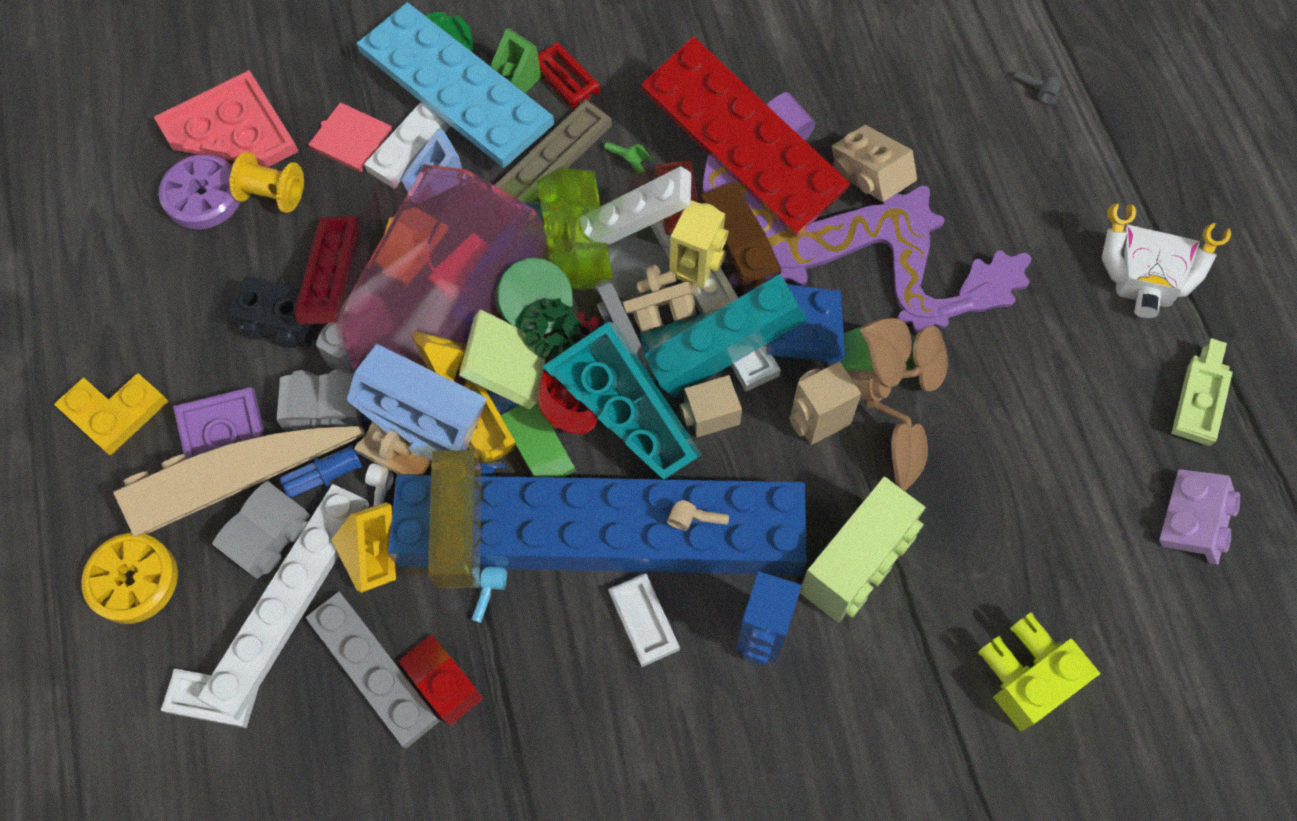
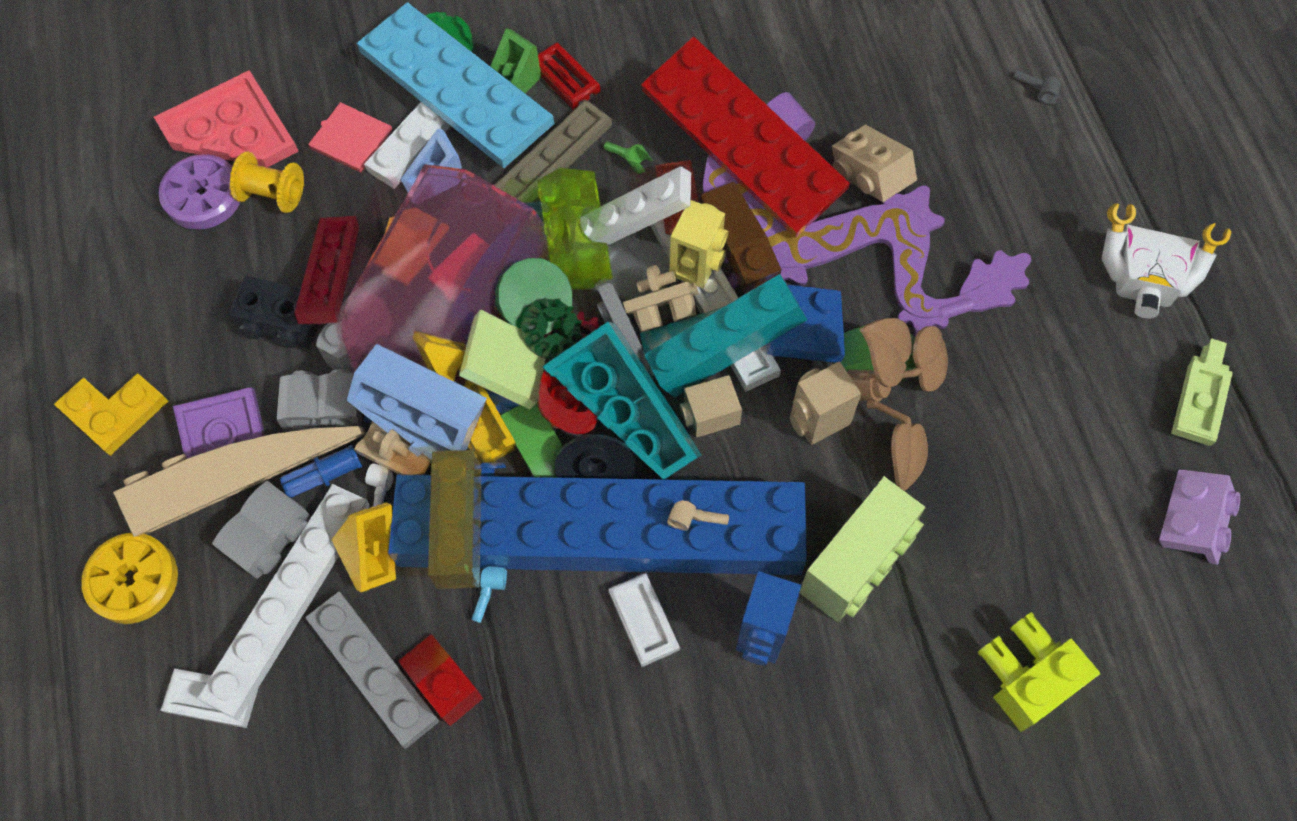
(595, 458): none -> black dish

